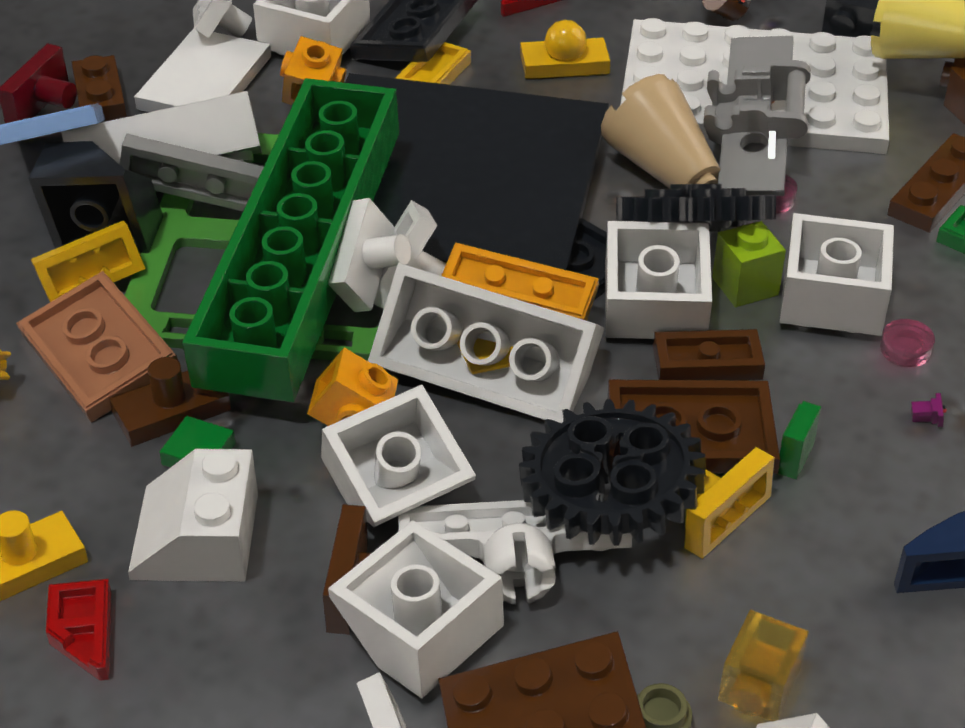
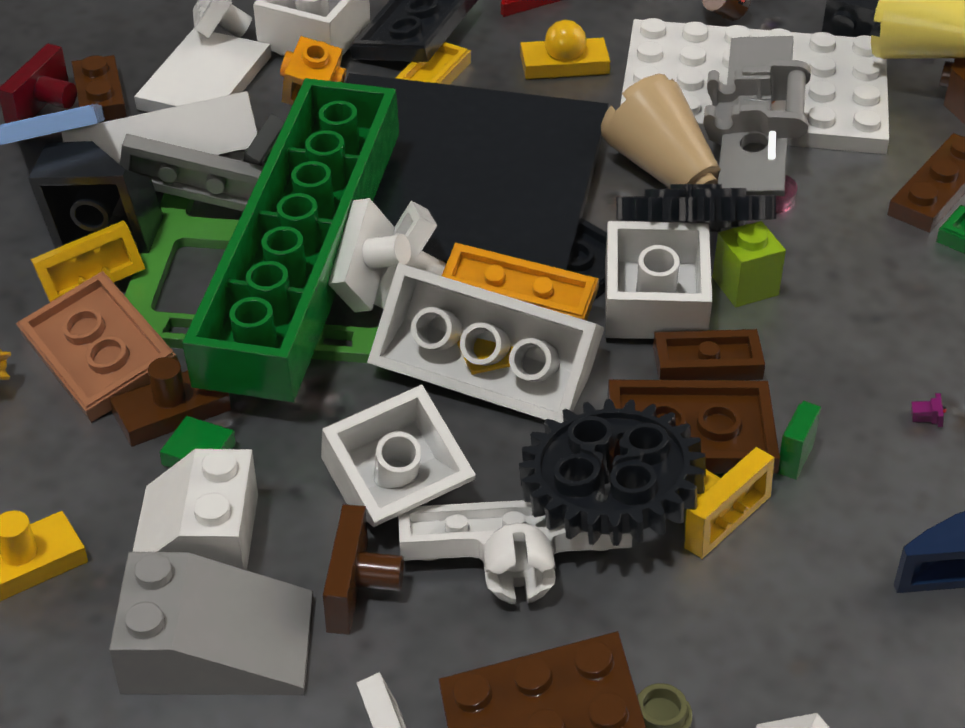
(81, 623): red tile -> none
(208, 629): none -> light grey slope
(264, 141): none -> dark grey tile
(349, 387): light orange brick -> none
(420, 606): white slope -> none
(762, 666): clear yellow brick -> none
(837, 274): white brick -> none
(907, 342): clear pink tile -> none

